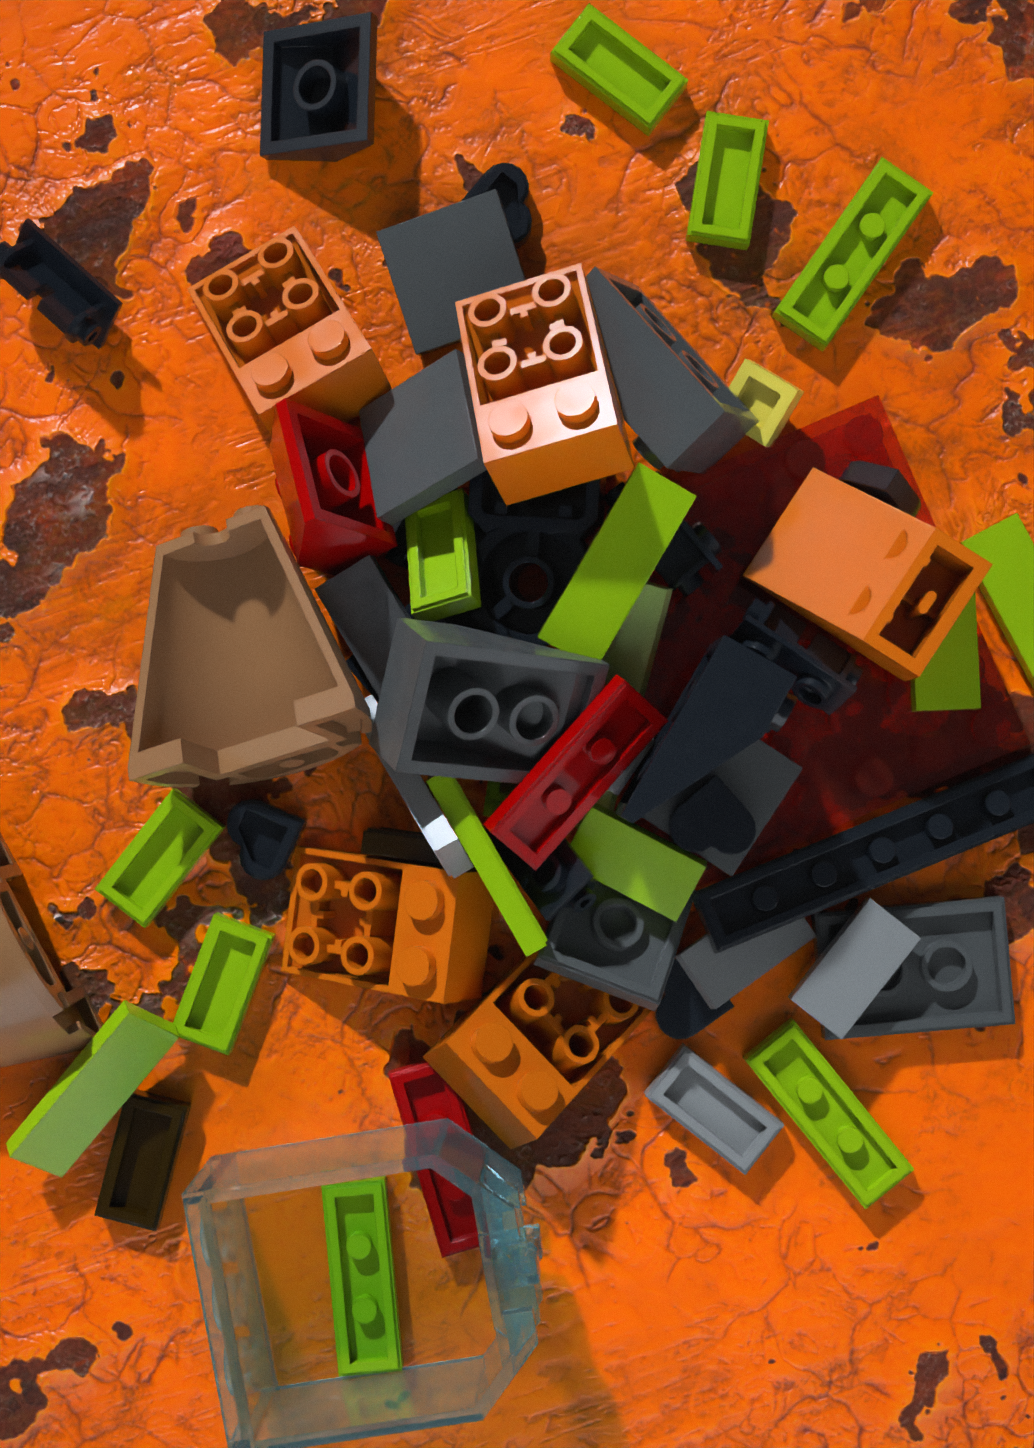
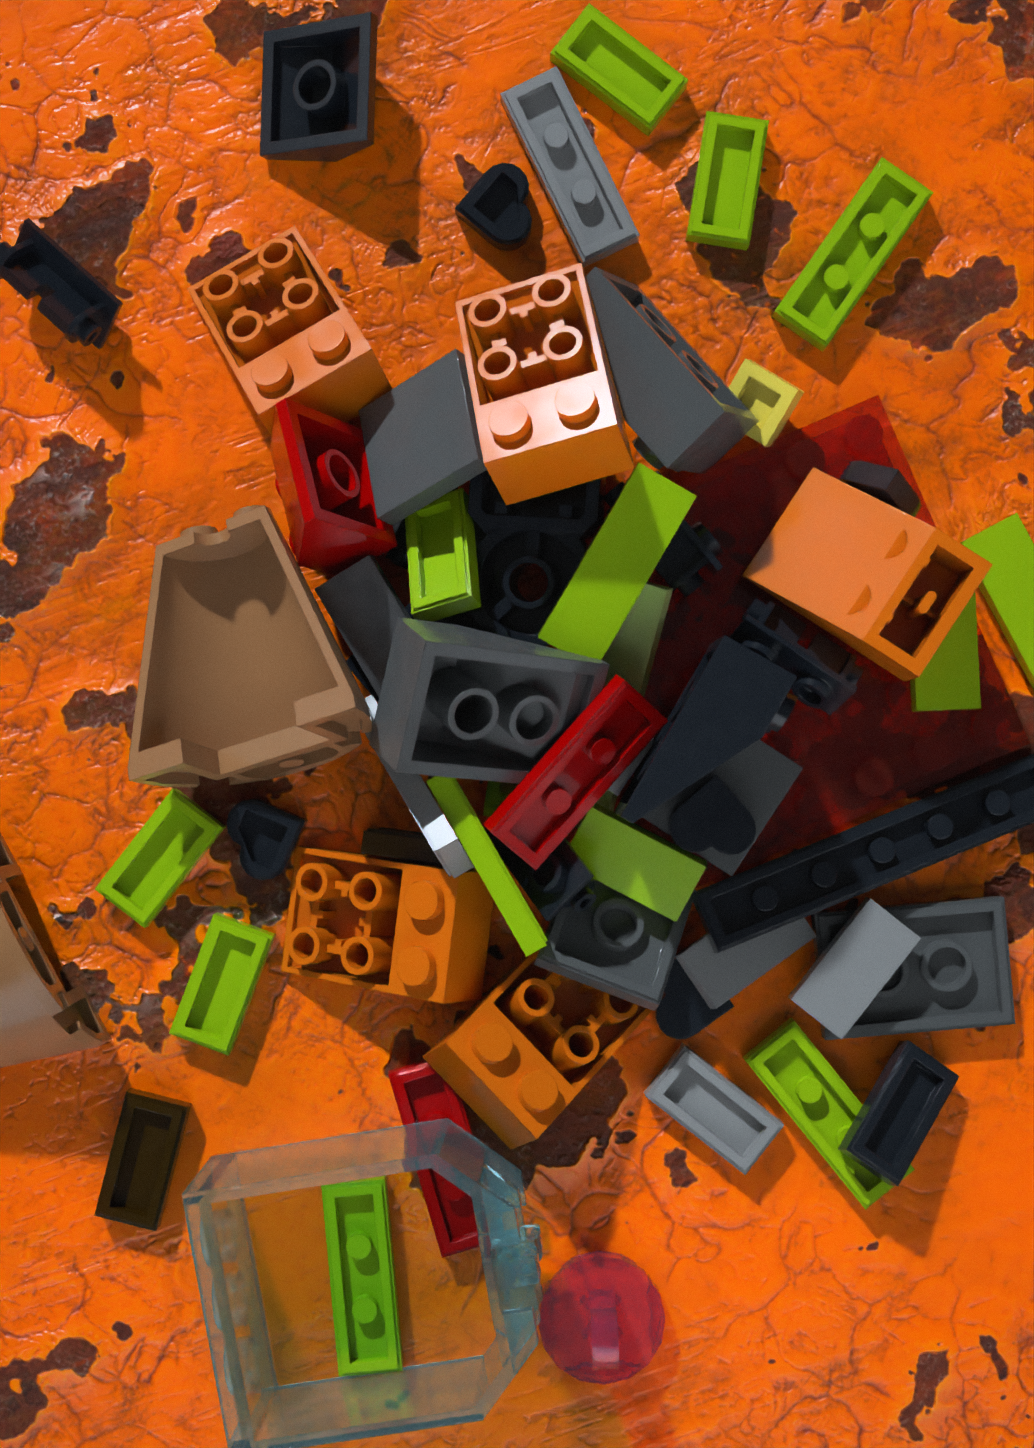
(92, 1089): lime tile -> none
(446, 260): dark grey tile -> none
(569, 167): none -> light grey tile
(601, 1317): none -> clear pink tile
(898, 1113): none -> black tile

